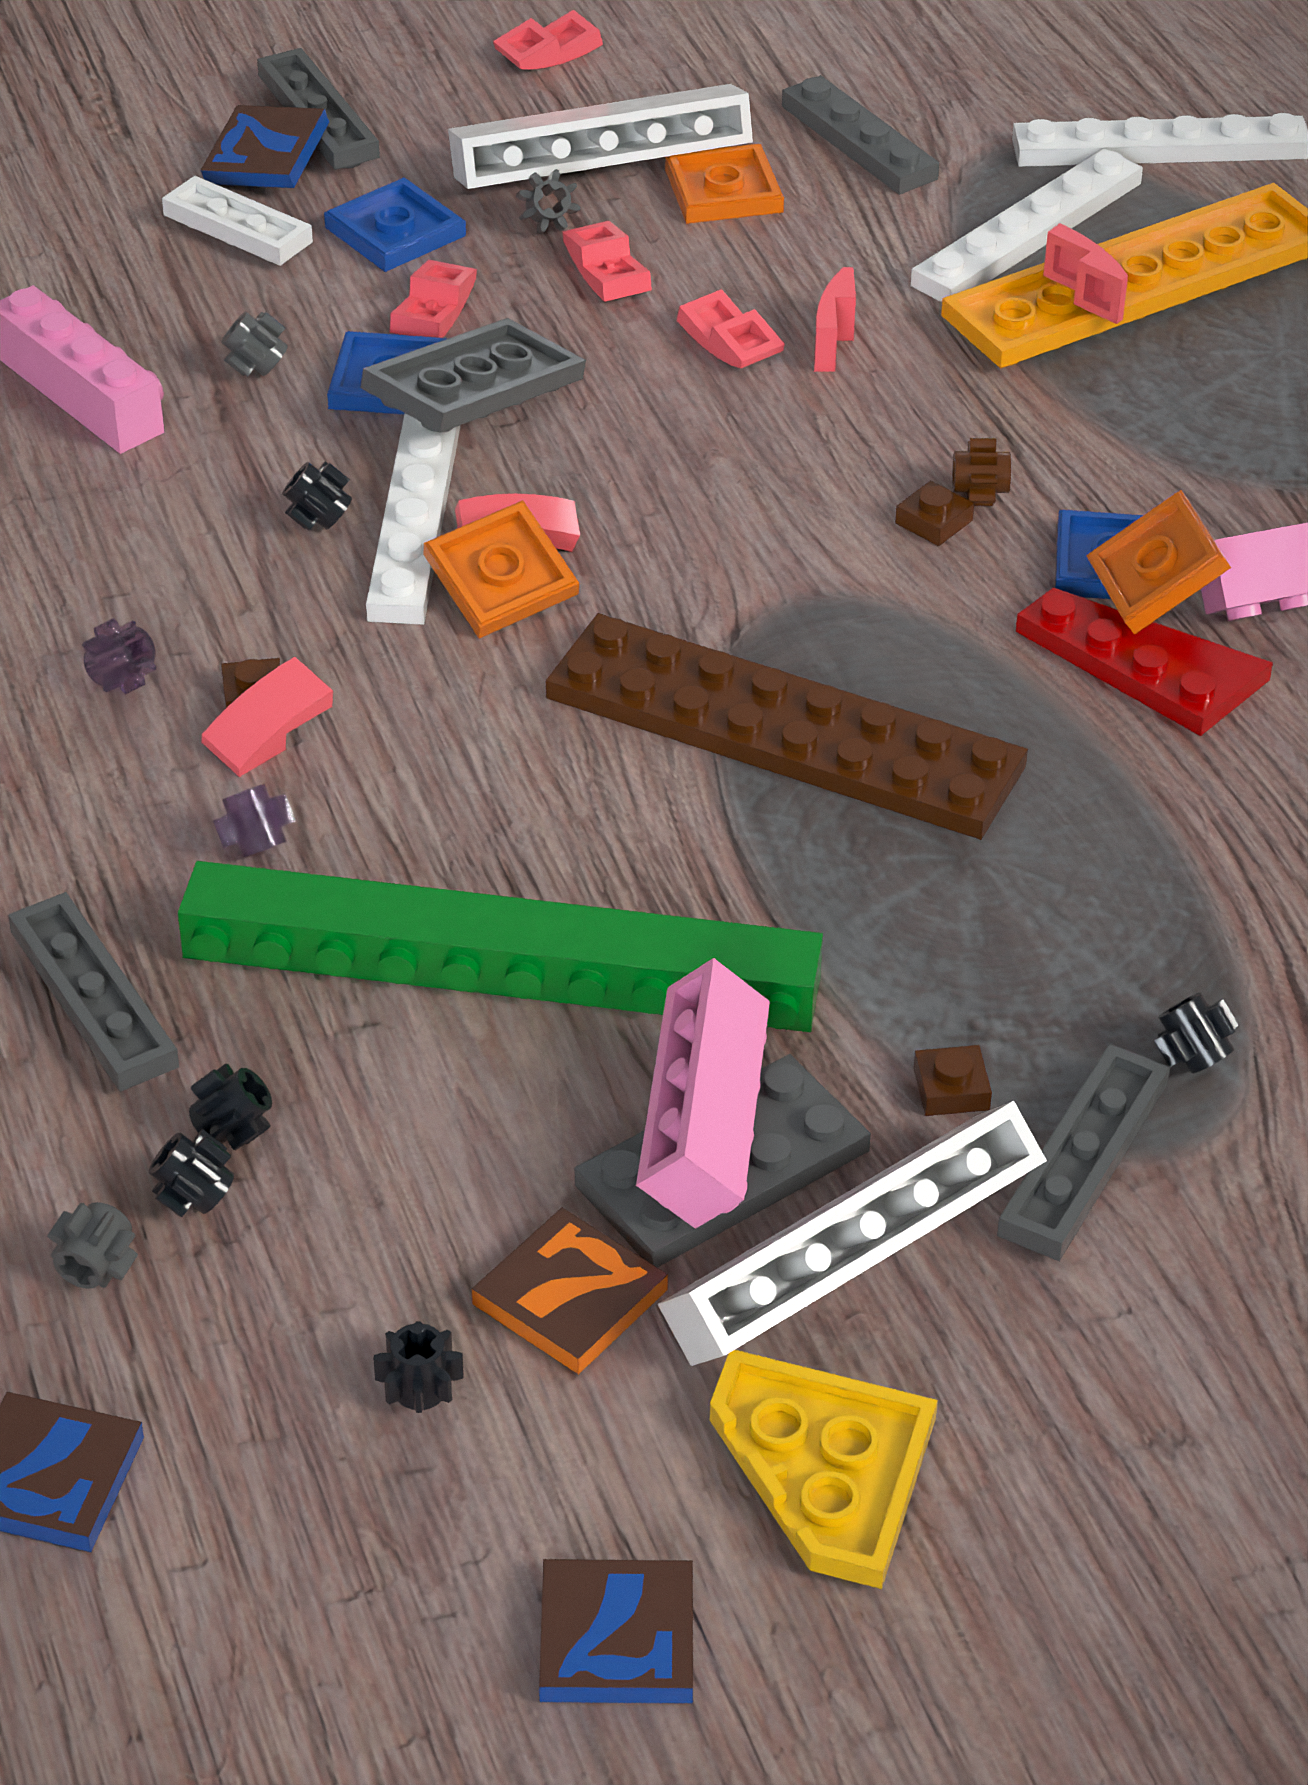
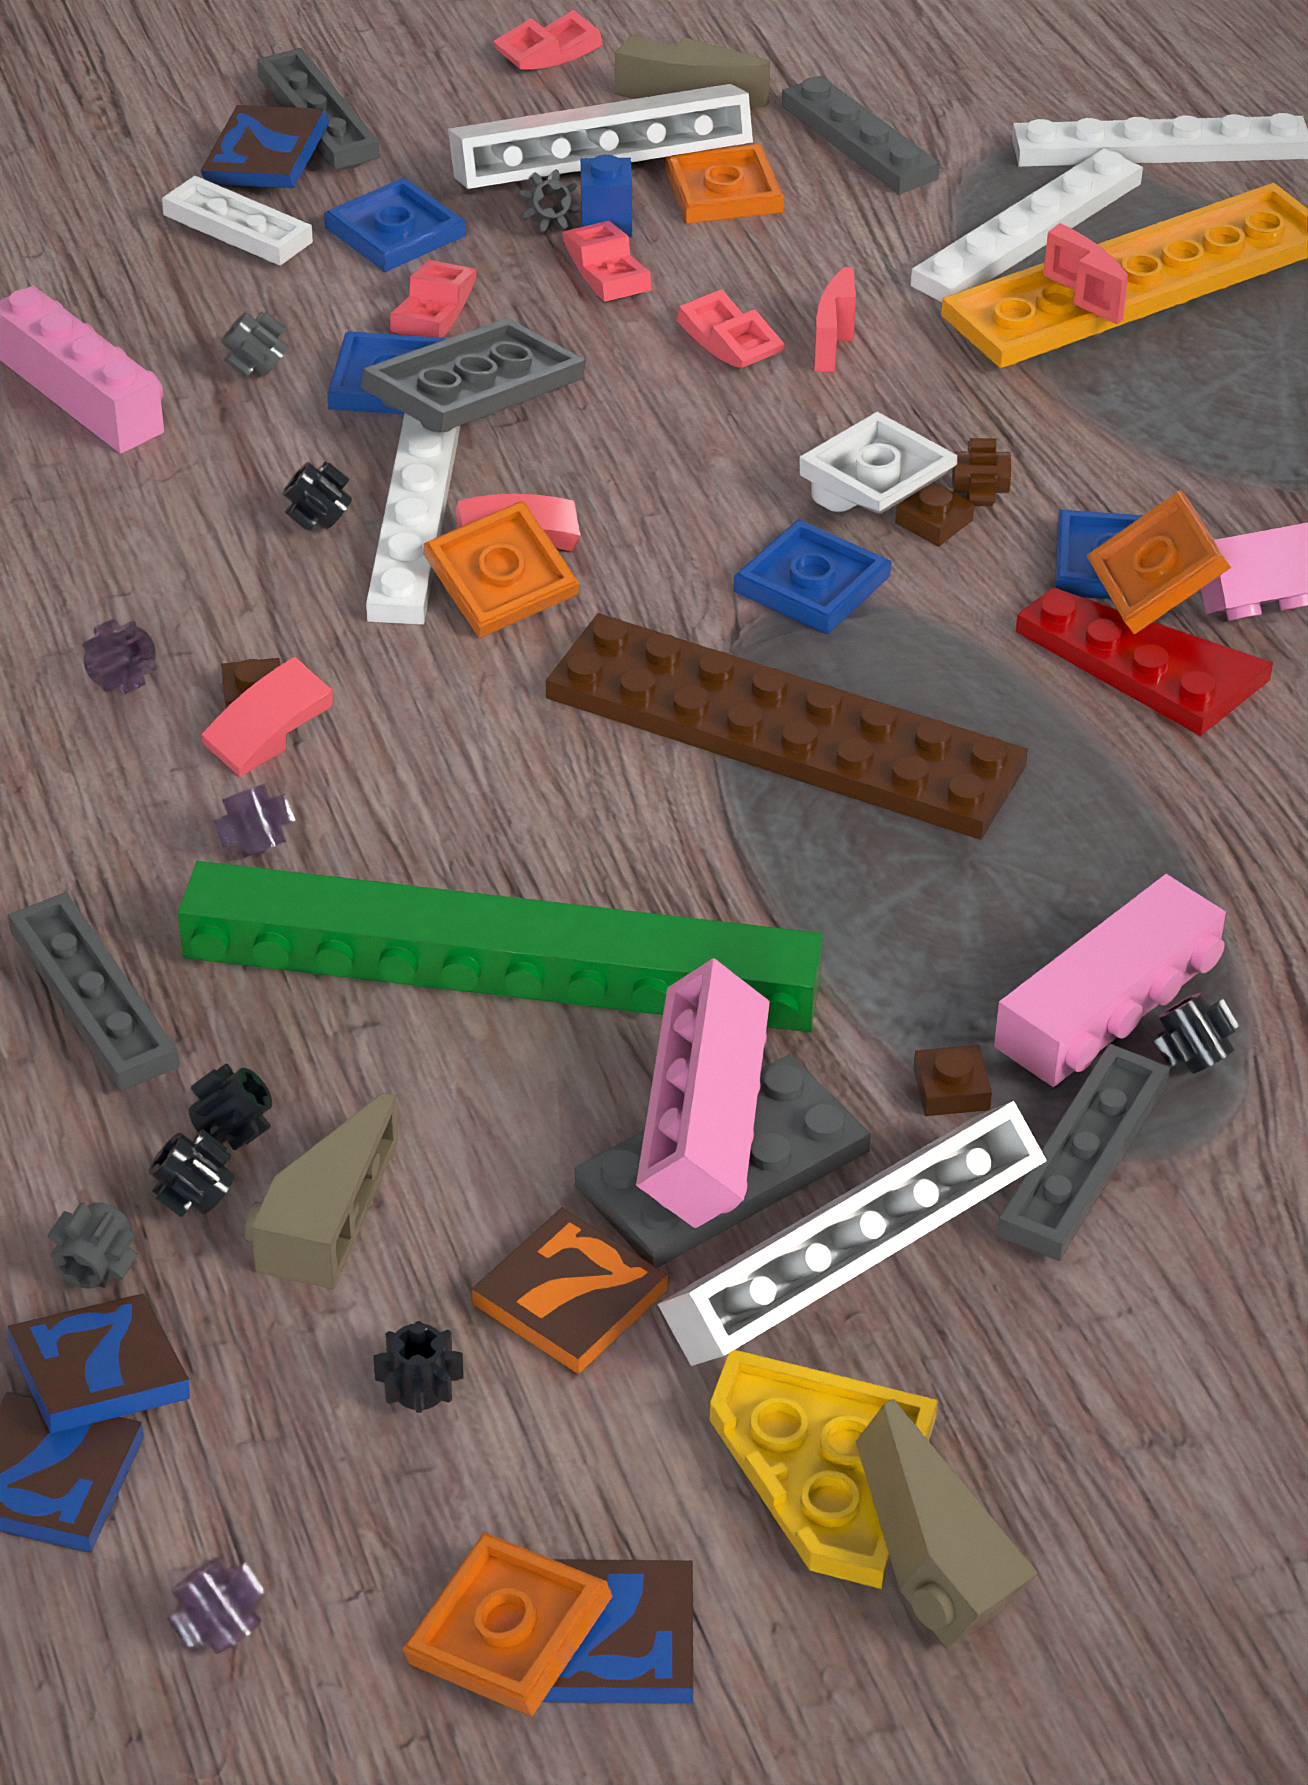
(98, 1363): none -> tile
(216, 1605): none -> clear purple gear
(322, 1199): none -> dark tan slope
(507, 1623): none -> orange tile
(606, 191): none -> blue brick
(657, 68): none -> dark tan slope
(812, 576): none -> blue tile
(873, 465): none -> white slope
(939, 1537): none -> dark tan slope
(1109, 980): none -> bright pink brick

